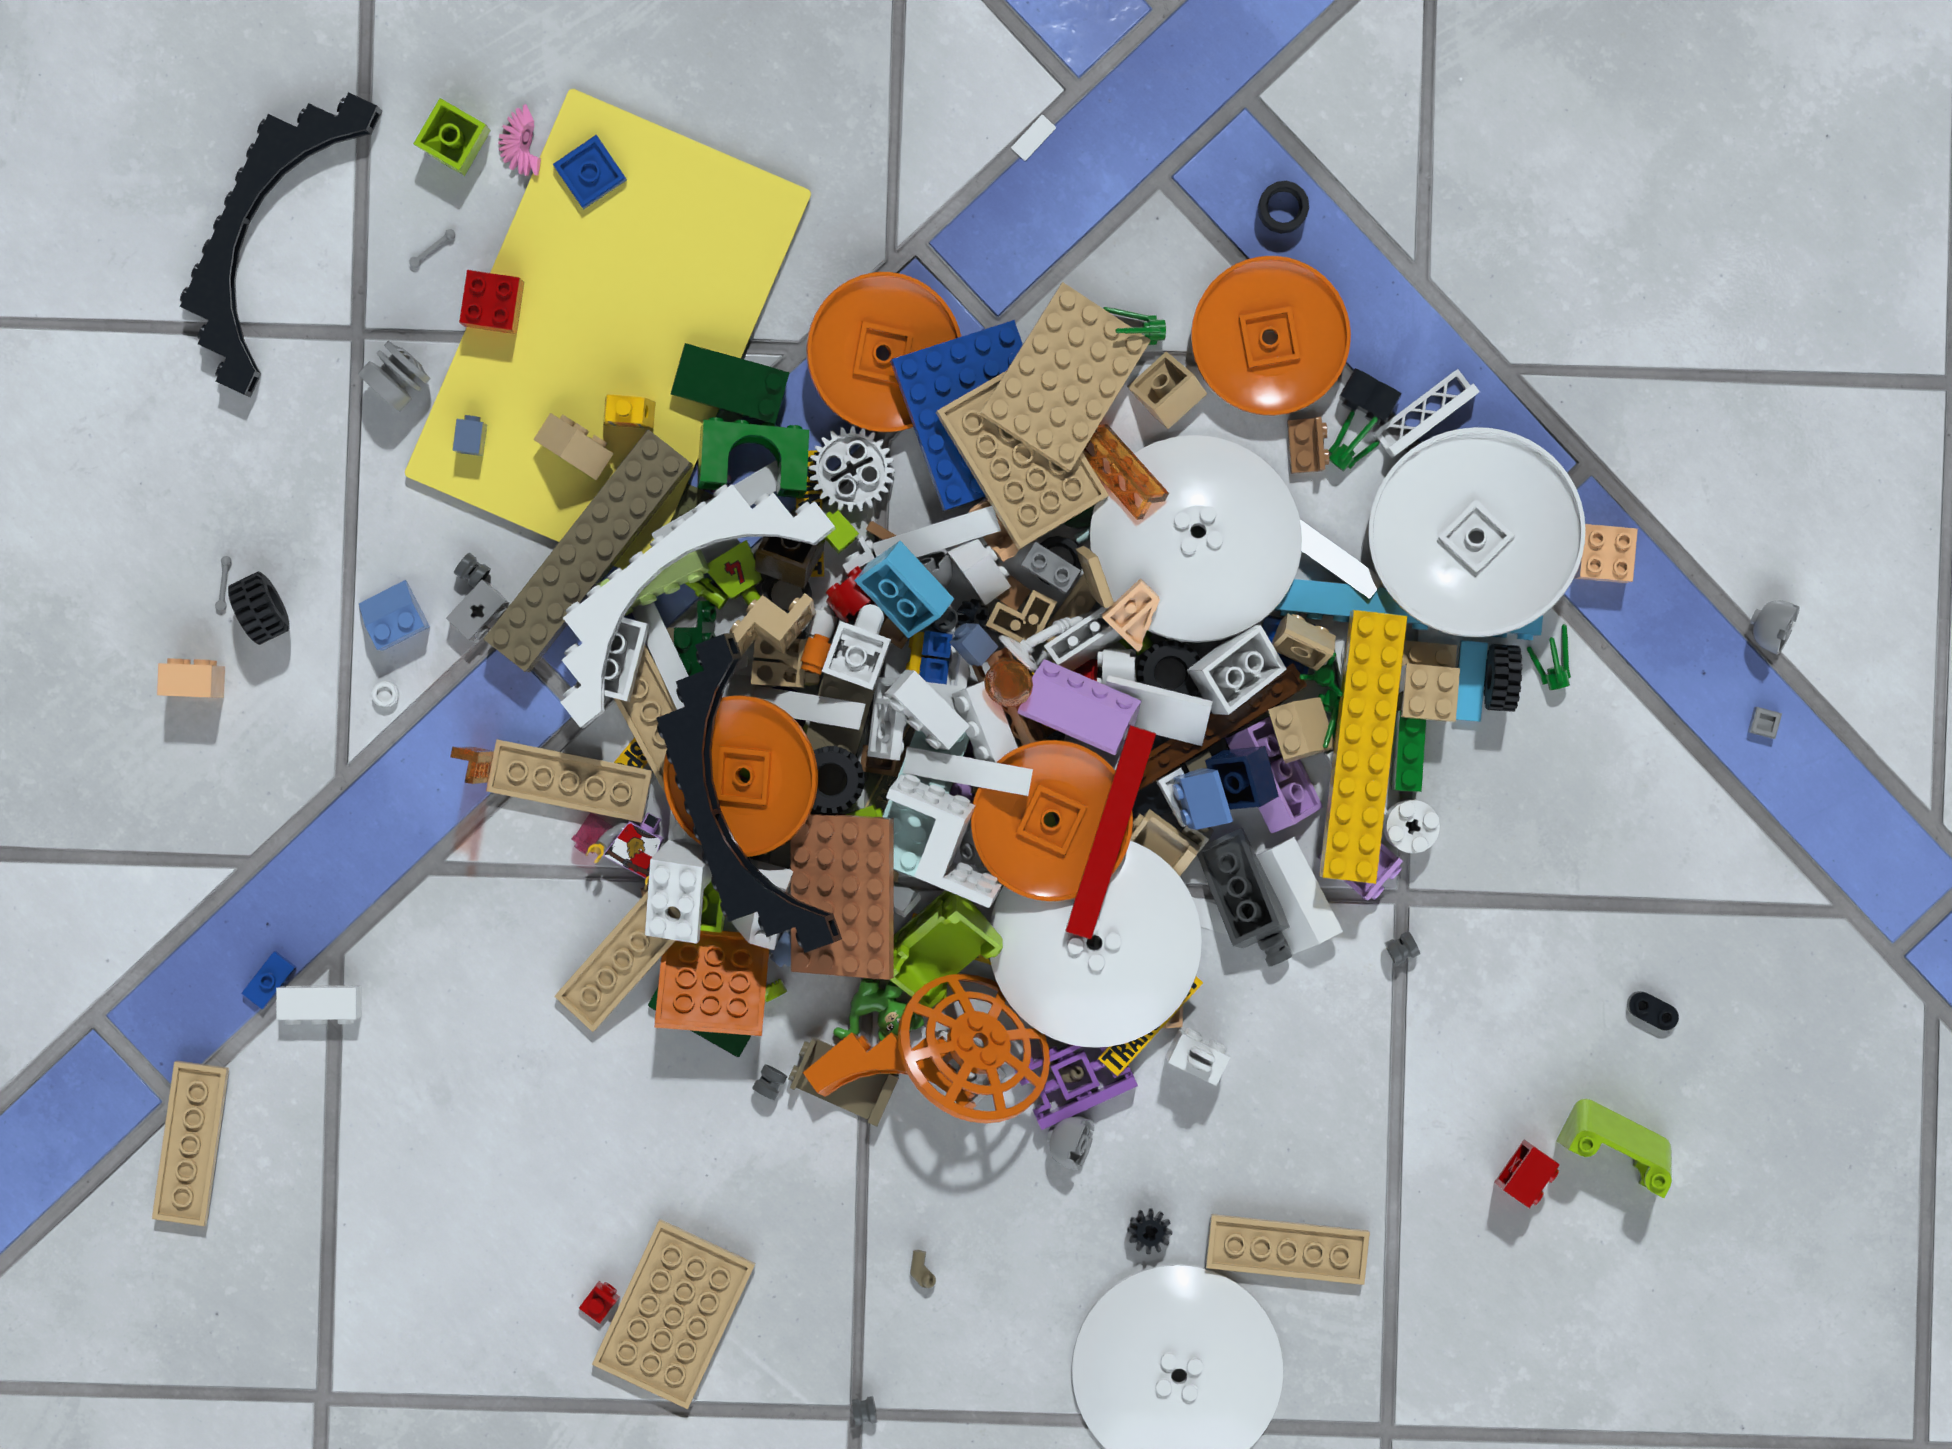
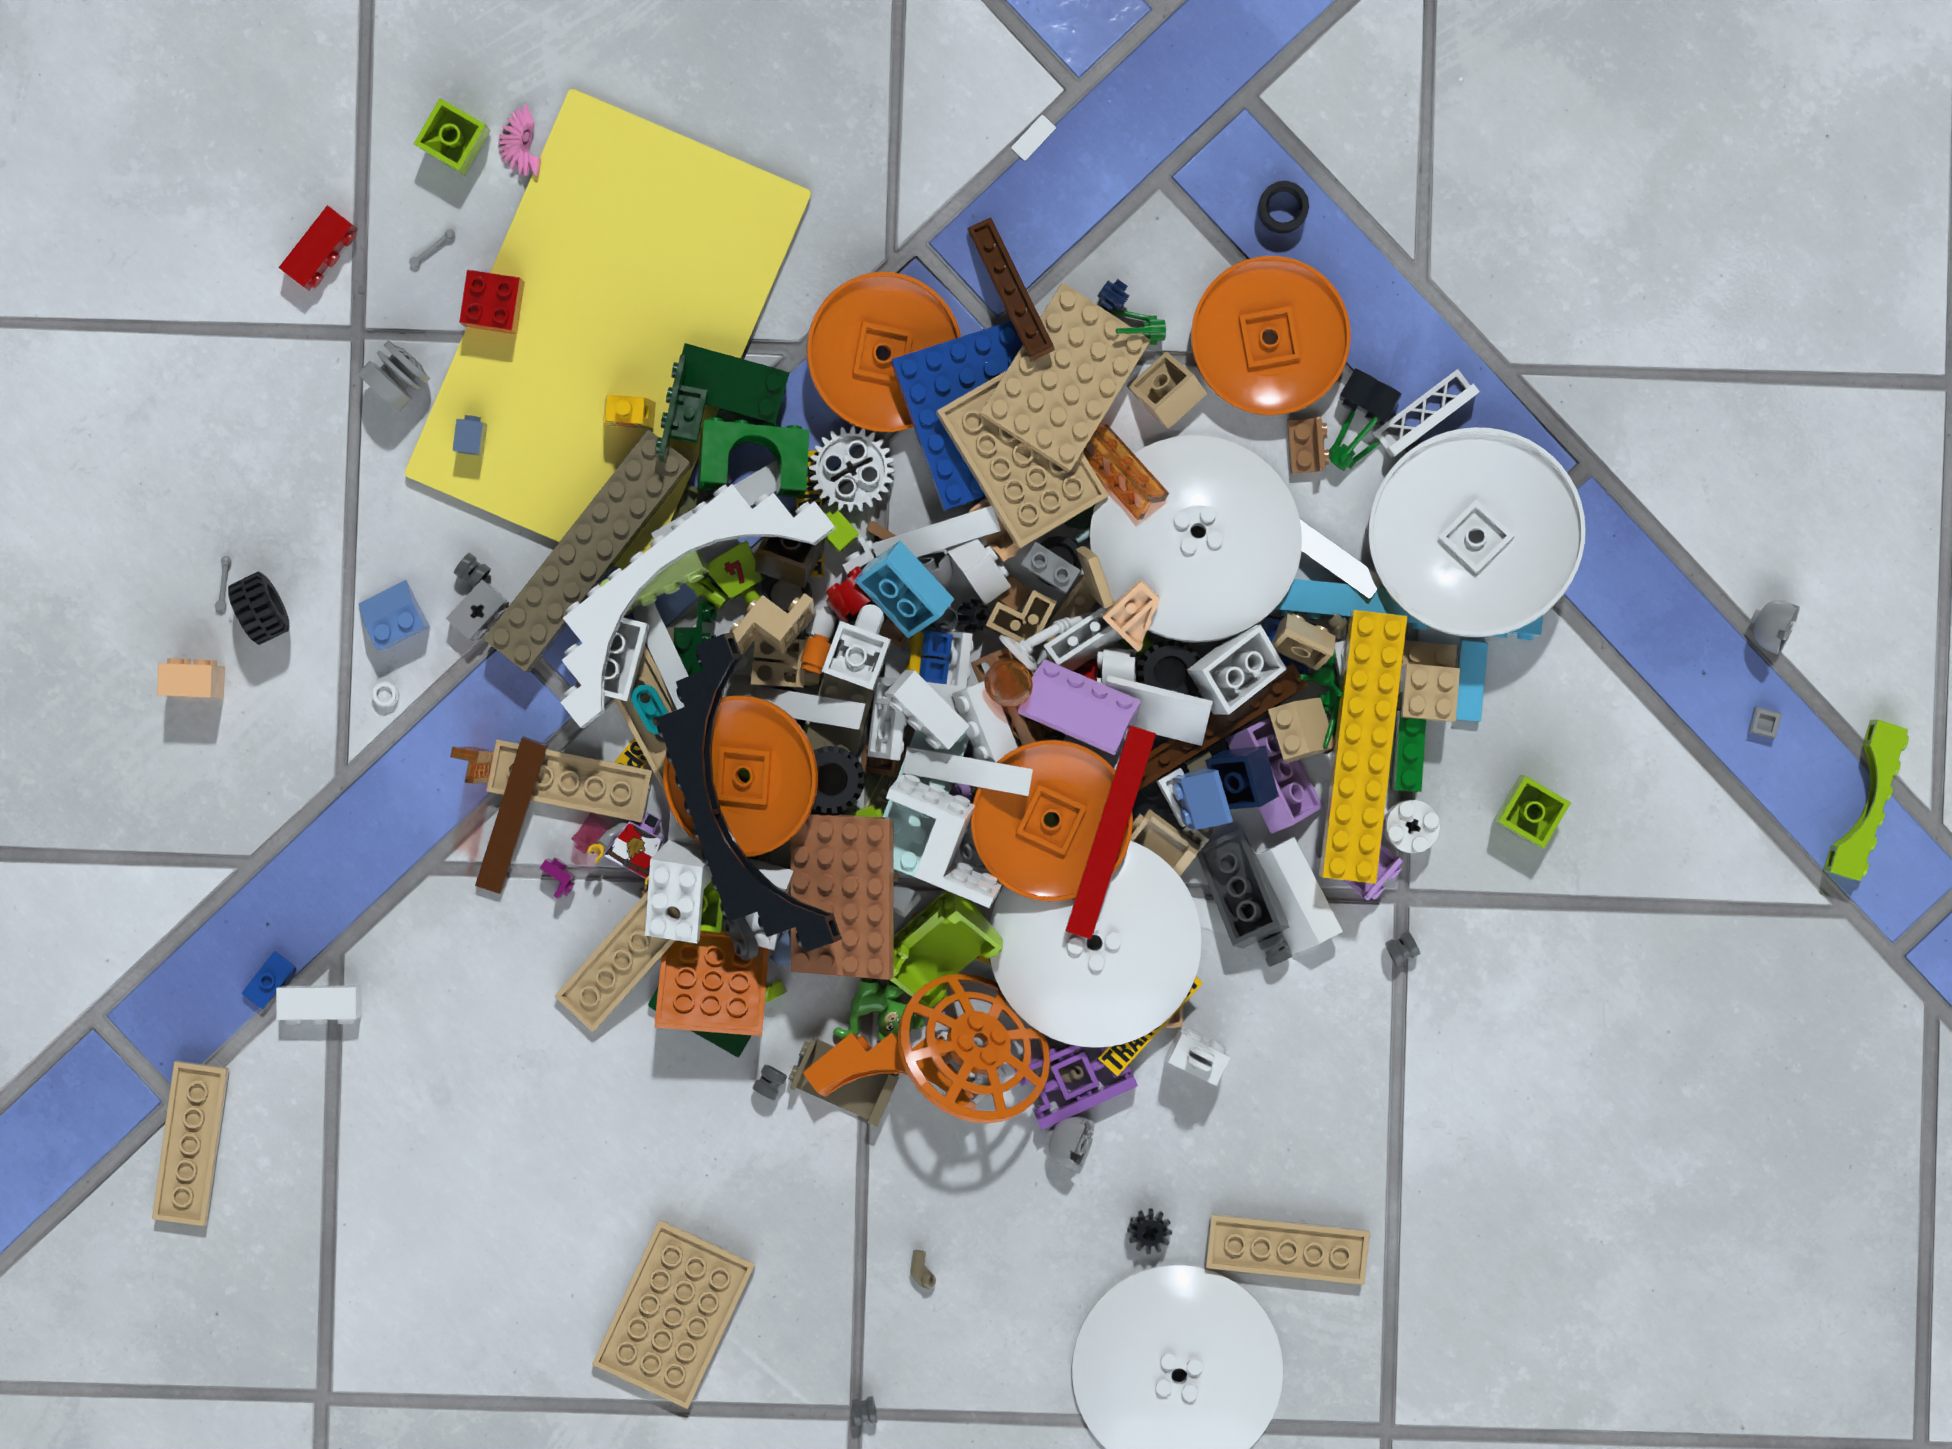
(273, 155): black arch -> none
(318, 248): none -> red brick
(511, 815): none -> reddish brown tile
(557, 869): none -> magenta bracket
(573, 445): tan brick -> none
(589, 172): blue tile -> none
(599, 1301): red bracket -> none
(649, 710): none -> teal plate
(684, 411): none -> dark green bracket
(742, 938): none -> dark grey plate
(973, 644): sand blue brick -> none
(1011, 289): none -> reddish brown tile
(1113, 295): none -> dark blue gear
(1339, 626): none -> dark tan arm
(1503, 677): black tyre -> none
(1527, 1174): red brick -> none
(1532, 811): none -> lime slope
(1558, 675): green plant -> none
(1594, 1124): lime windscreen -> none
(1608, 554): light nougat brick -> none
(1654, 1010): black plate -> none
(1883, 748): none -> lime arch

